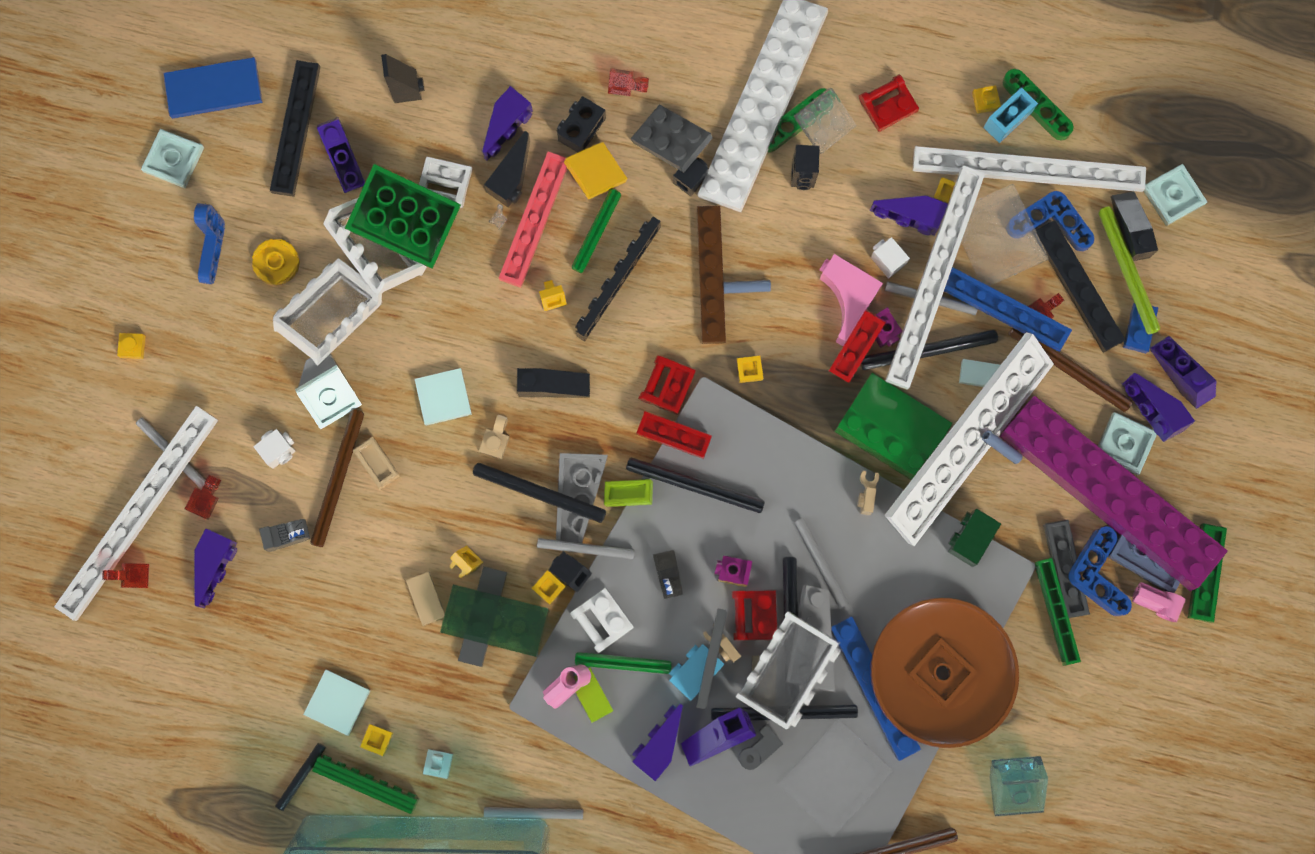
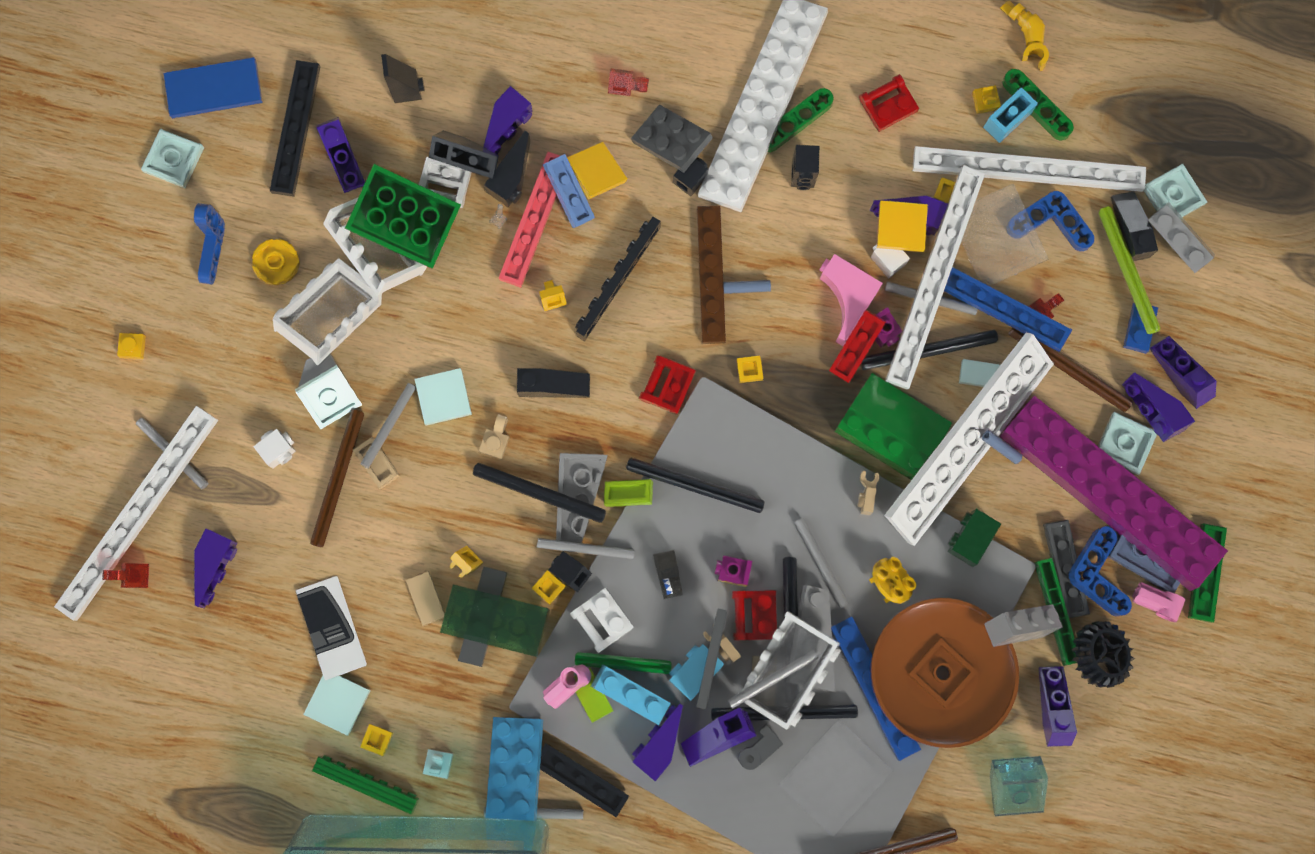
(203, 501): clear red plate -> none
(284, 535): dark grey leg -> none
(300, 777): black bar -> none
(331, 628): none -> sticker
(388, 425): none -> light grey bar
(463, 154): none -> black slope
(514, 768): none -> dark azure plate
(568, 191): none -> medium blue plate
(582, 780): none -> black plate
(585, 126): black brick -> none
(596, 230): green axle -> none
(630, 694): none -> medium azure brick
(674, 435): red plate -> none
(773, 679): none -> light grey bar
(825, 120): clear plate -> none
(892, 580): none -> yellow plate
(902, 226): none -> yellow tile
(1023, 625): none -> light grey brick
(1033, 30): none -> yellow piece
(1056, 707): none -> slope
(1079, 287): black plate -> none
(1103, 654): none -> black gear
(1181, 237): none -> light grey brick

